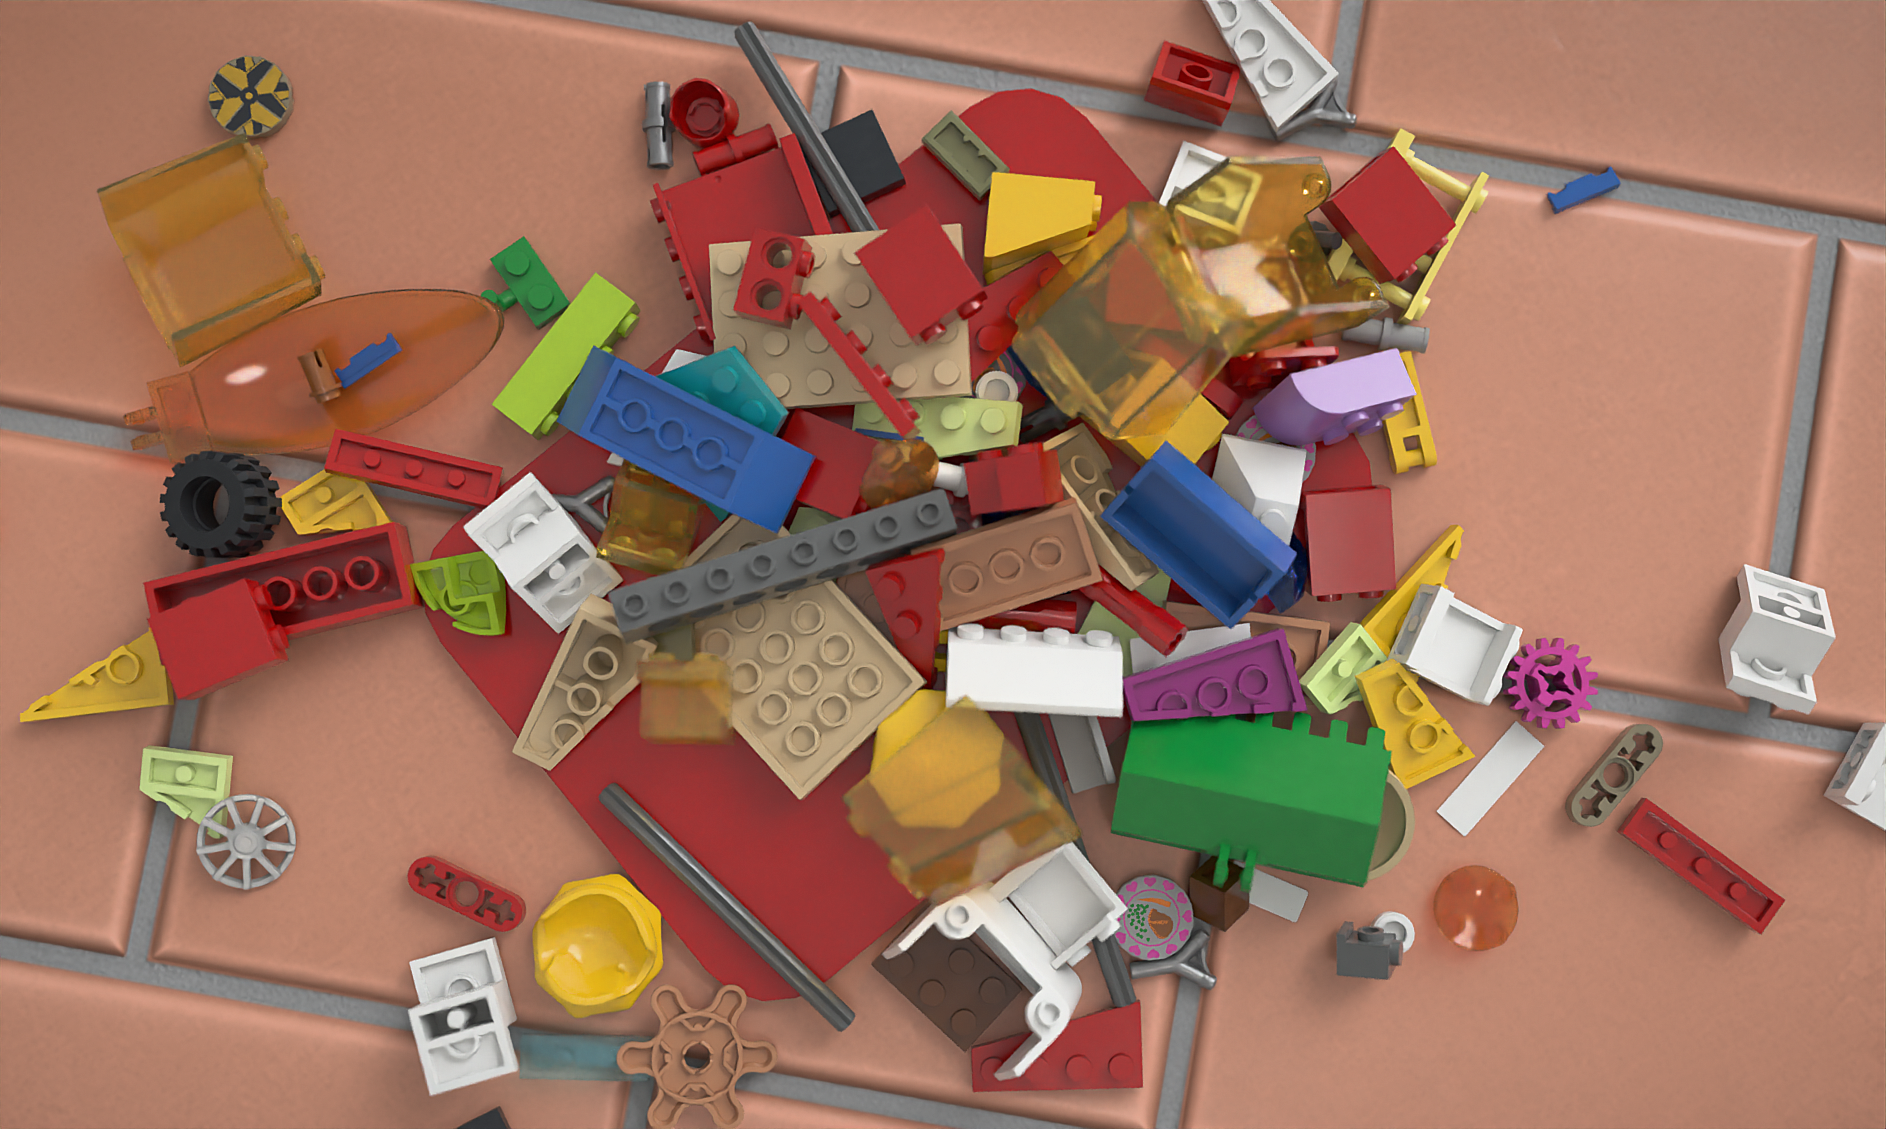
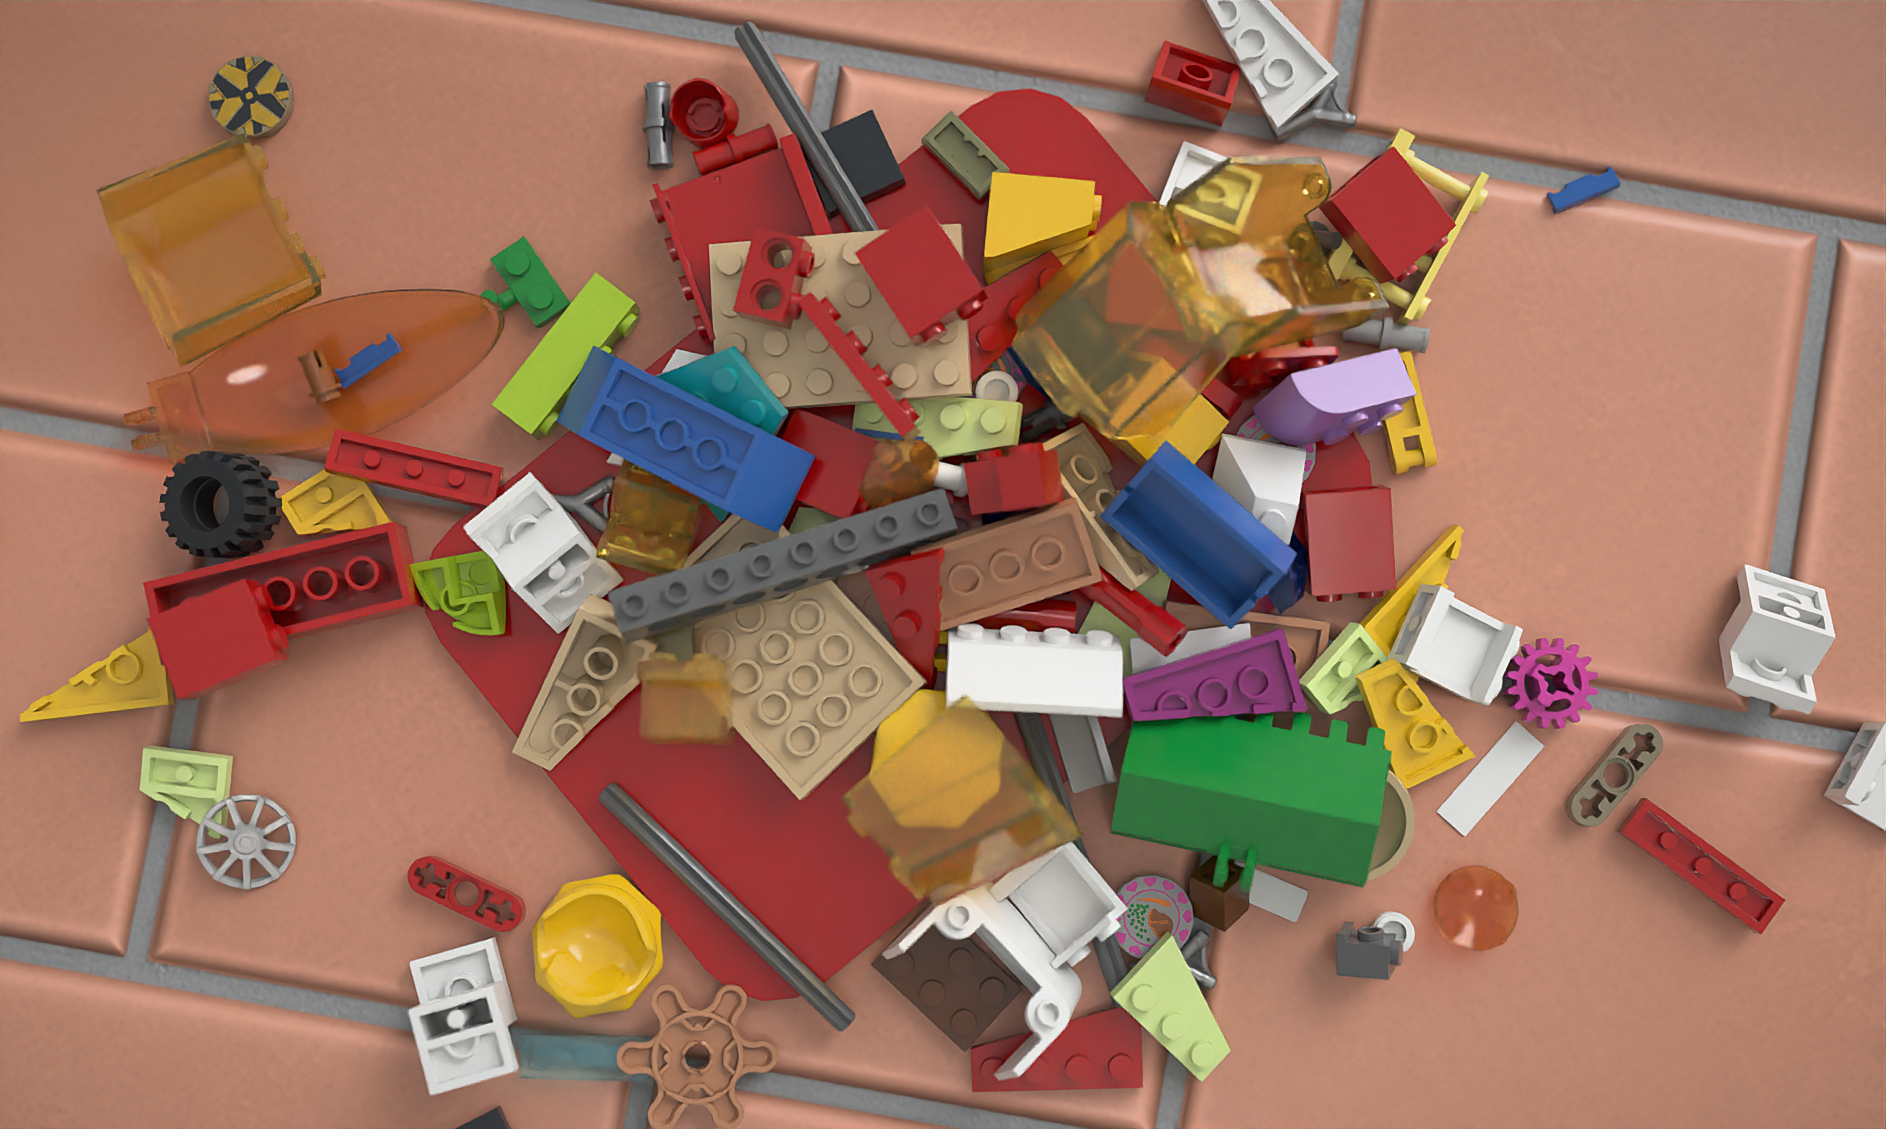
(1172, 1008): none -> yellowish green wing

